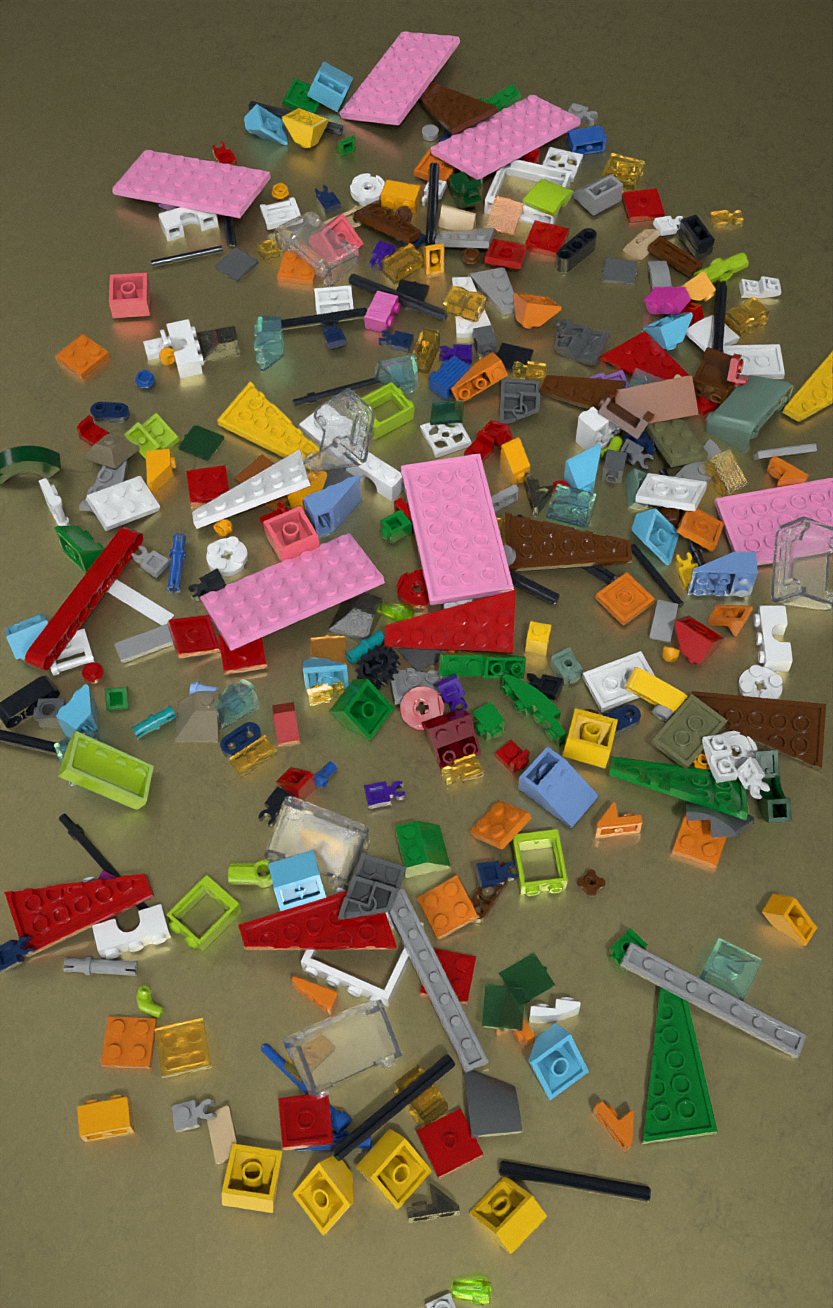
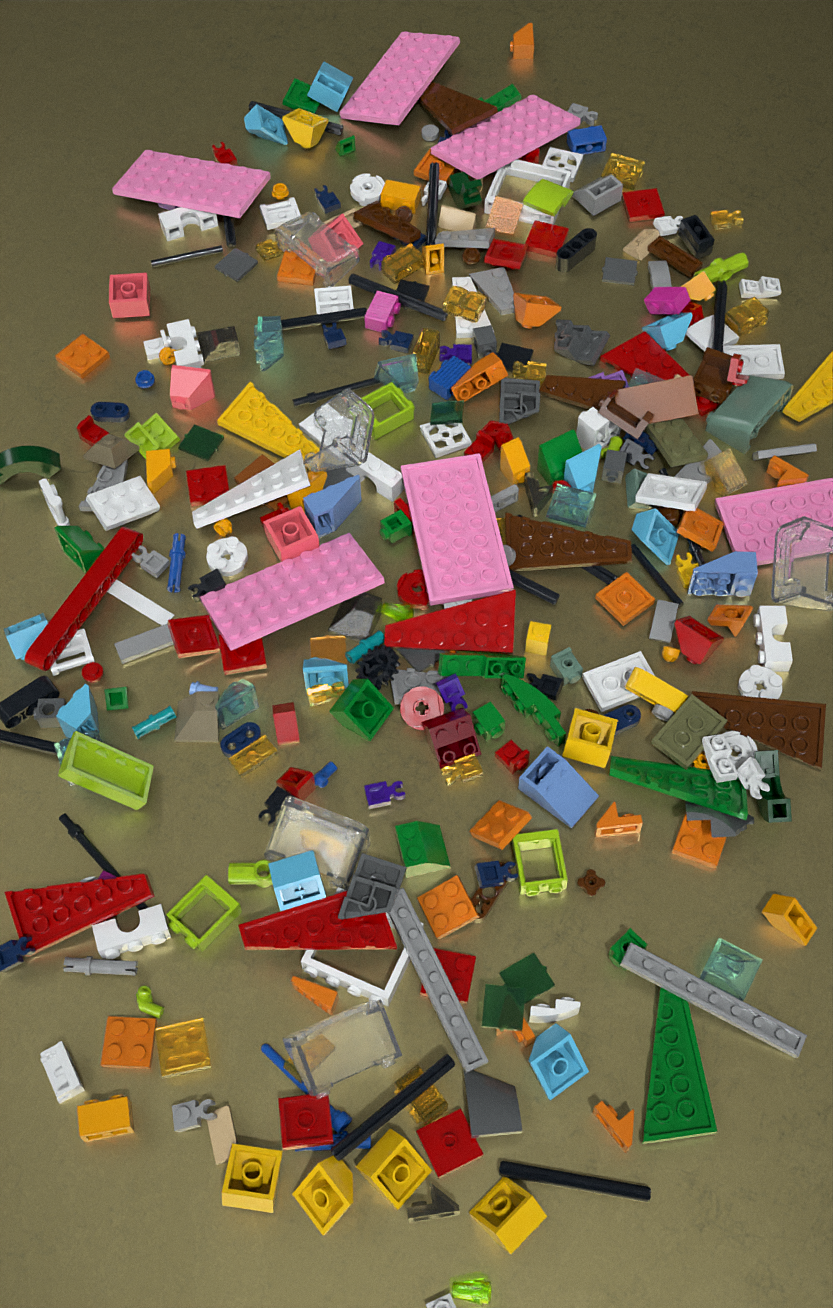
(61, 1072): none -> white hinge
(190, 387): none -> coral slope
(523, 43): none -> orange slope
(554, 453): none -> green slope

